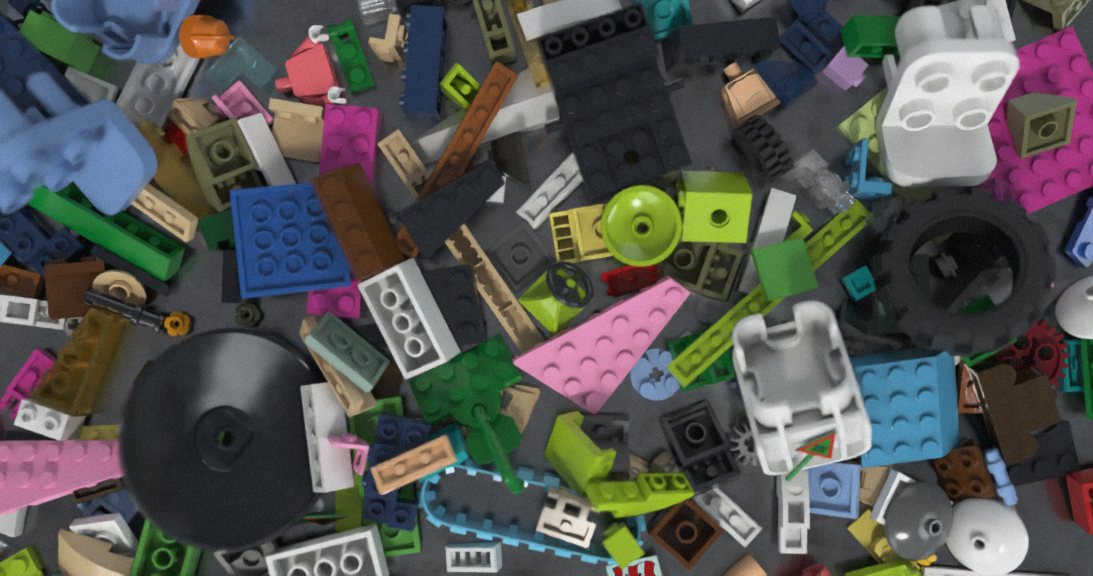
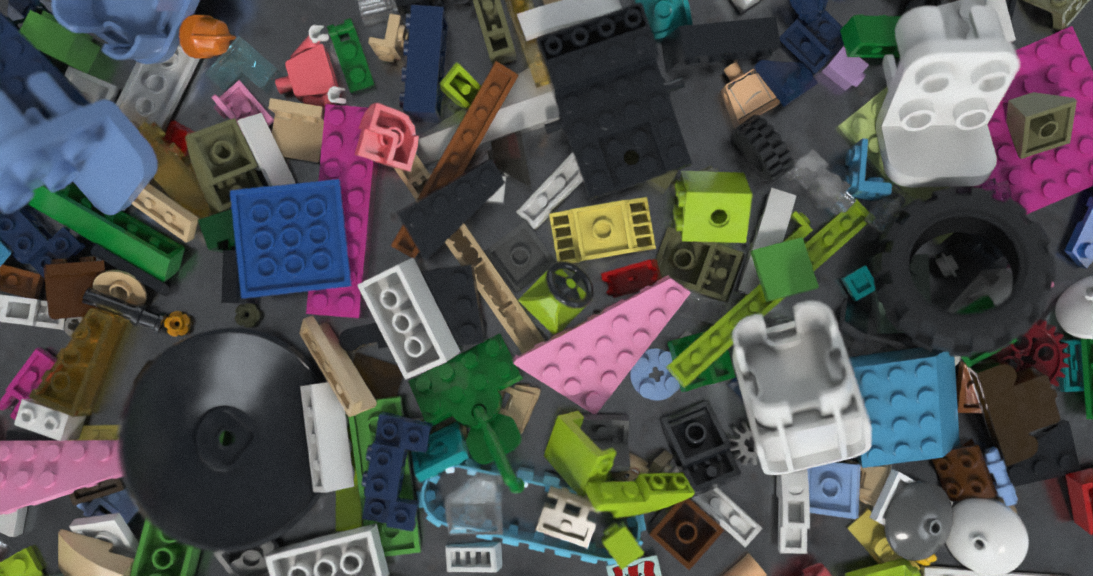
(194, 114): tan piece -> none
(322, 519): green piece -> none
(347, 351): sand green plate -> none
(351, 440): bright pink bracket -> none
(356, 221): reddish brown slope -> none
(387, 137): none -> coral brick
(413, 464): light nougat tile -> none
(476, 507): none -> clear slope
(622, 221): lime dish -> none
(820, 447): piece -> none

